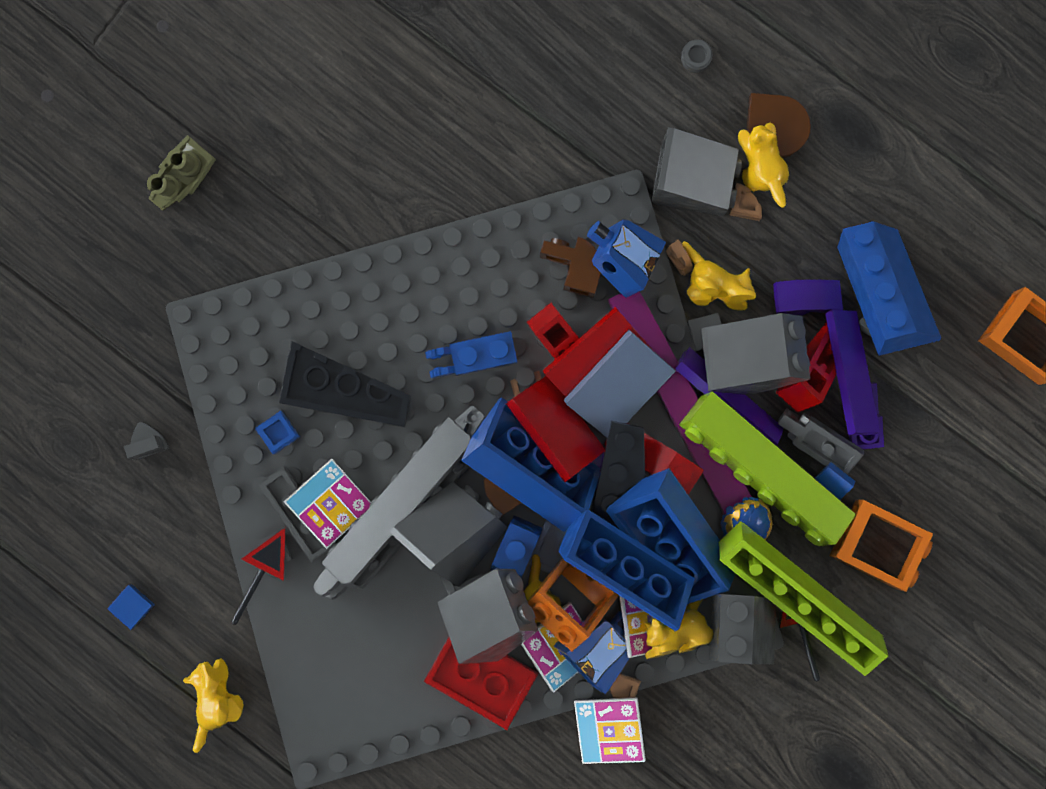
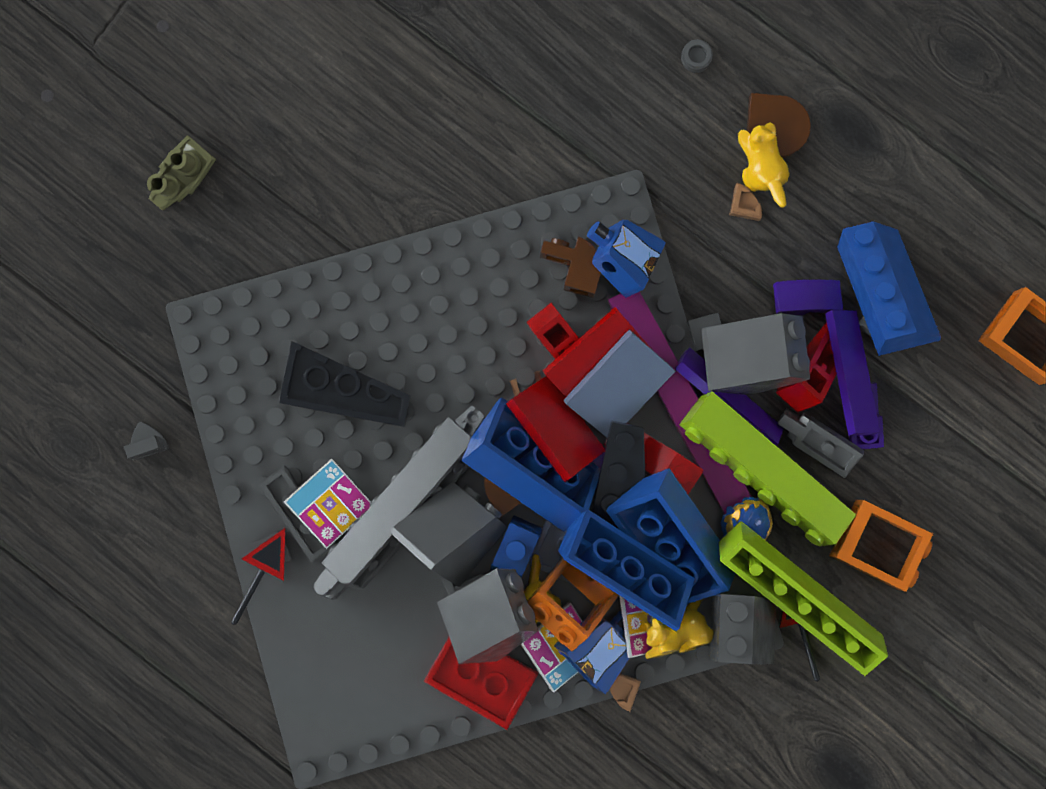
(131, 606): blue tile -> none
(214, 702): yellow animal -> none
(277, 432): blue tile -> none
(475, 355): blue hinge -> none
(610, 730): piece -> none
(679, 257): medium nougat tile -> none
(696, 174): dark grey slope -> none
(713, 282): yellow animal -> none
(835, 480): blue tile -> none

